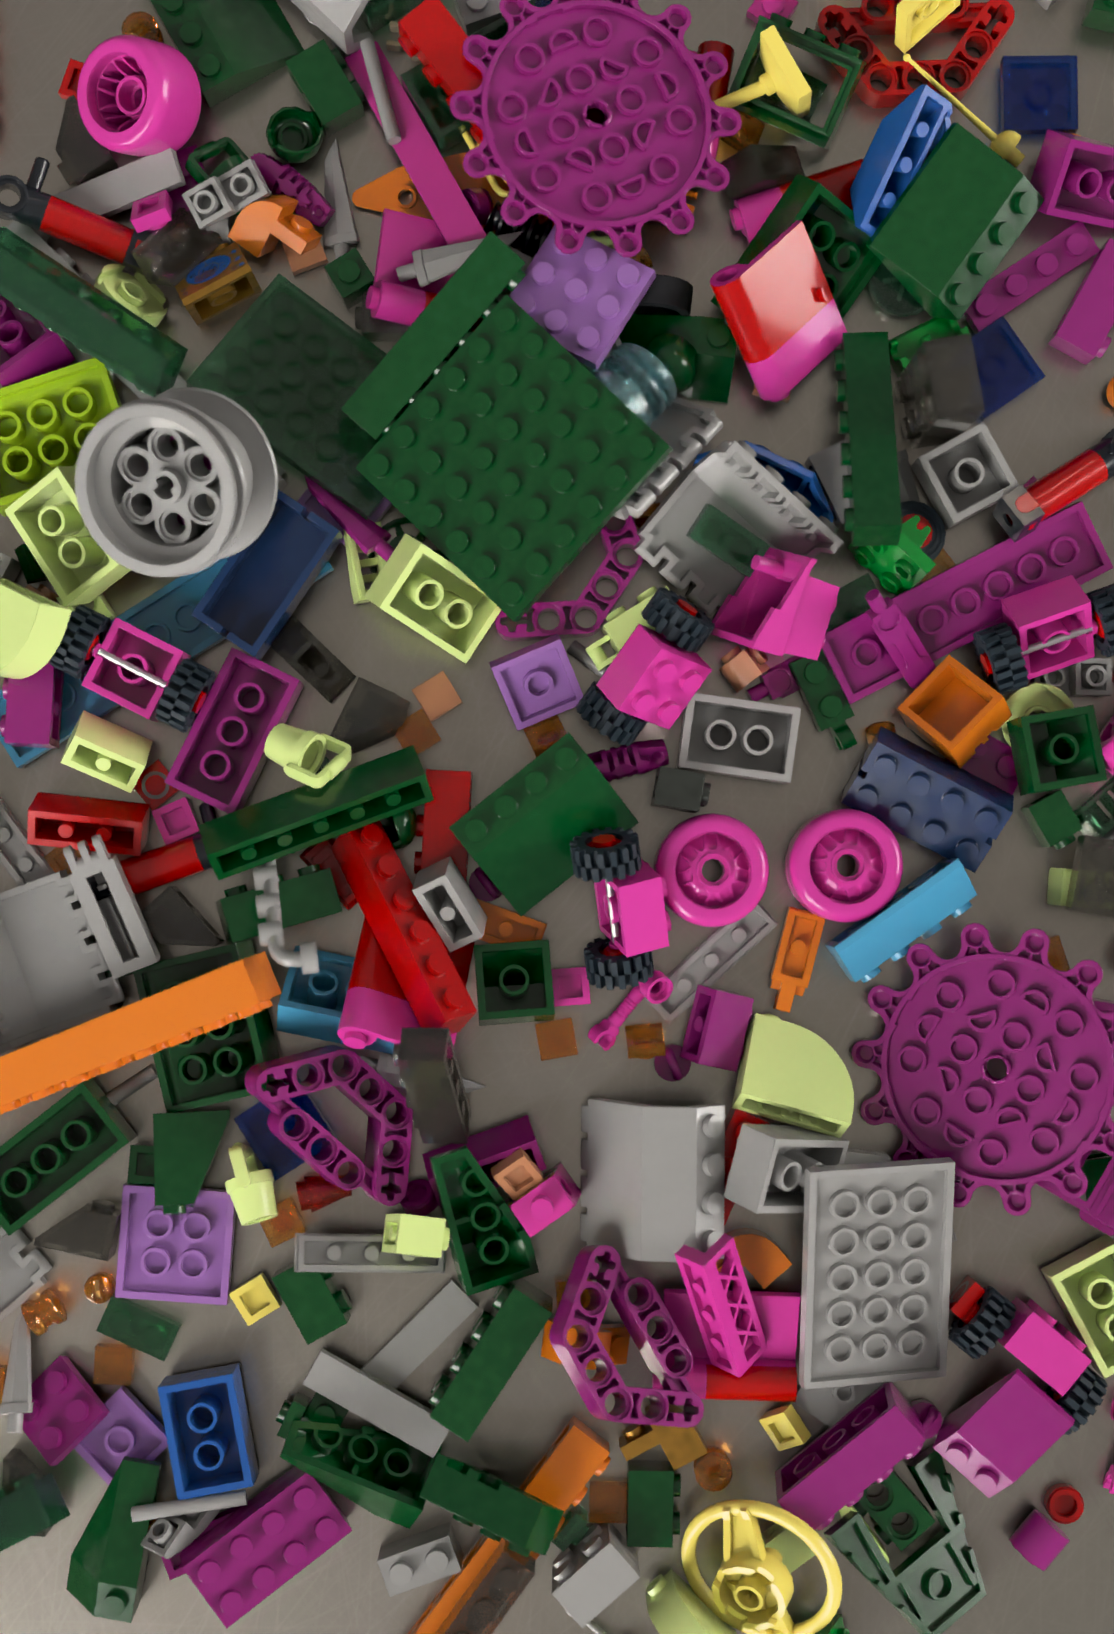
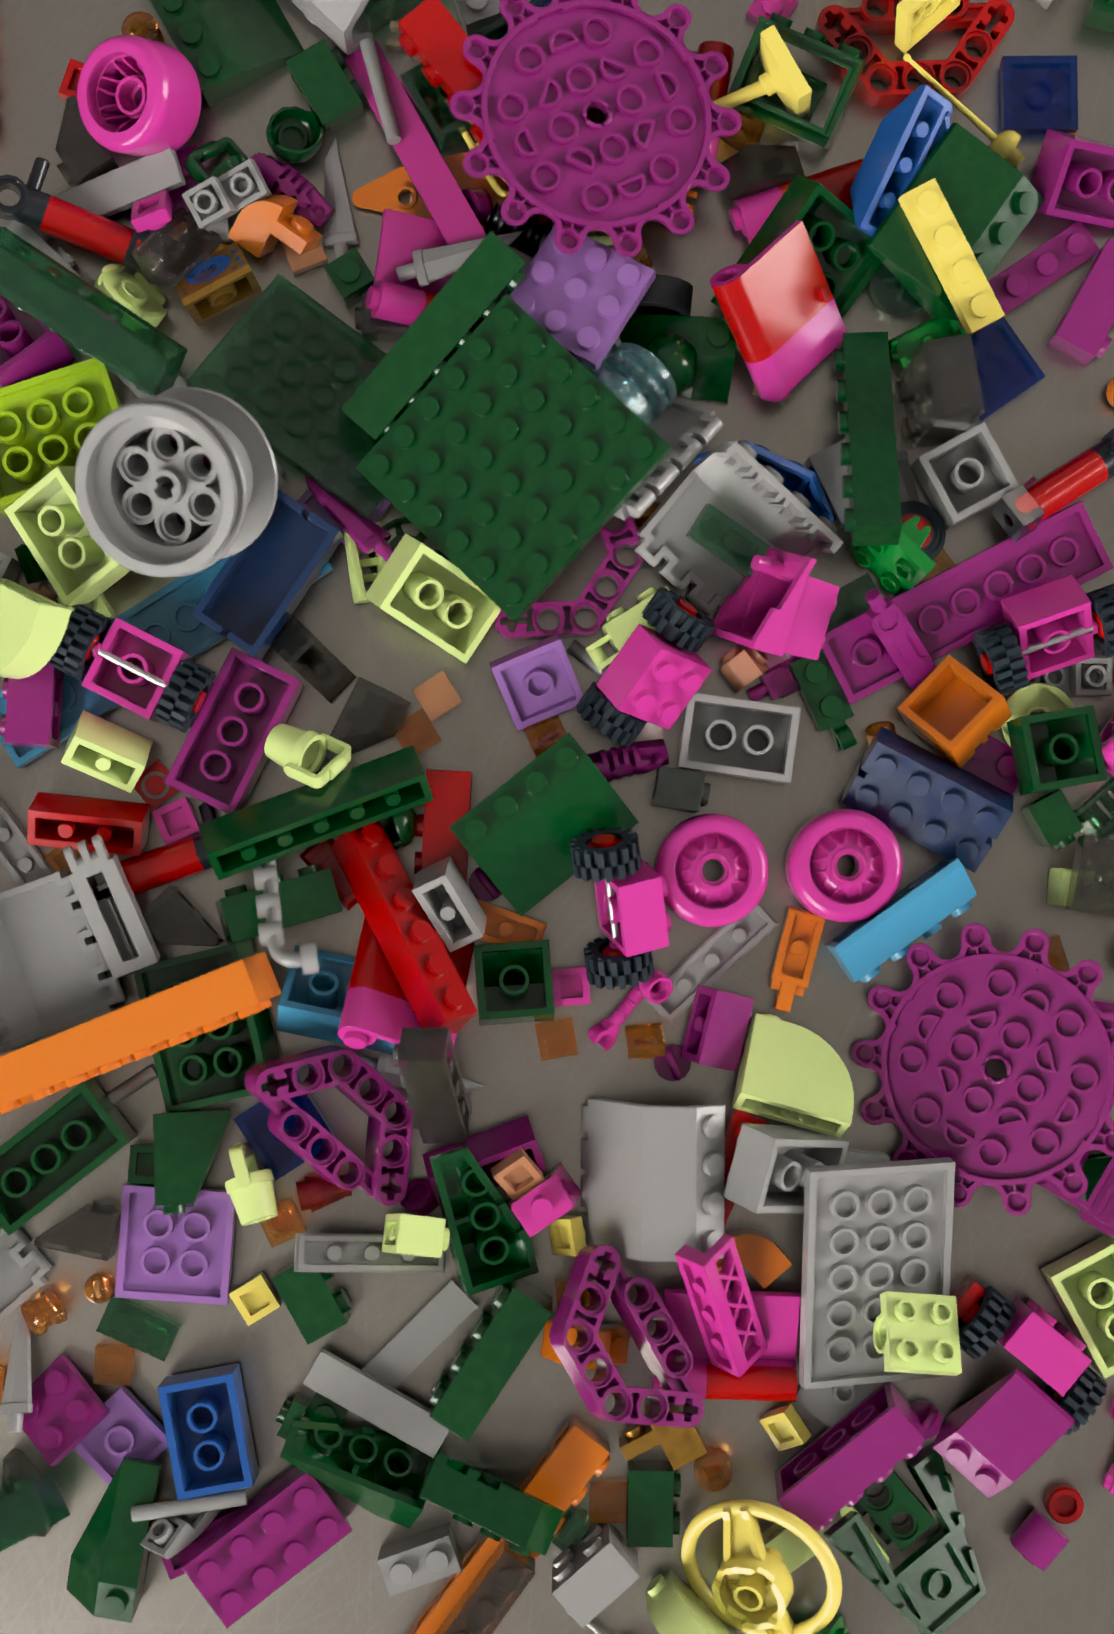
(567, 1235): none -> light yellow plate
(918, 1333): none -> yellowish green plate
(951, 256): none -> light yellow plate

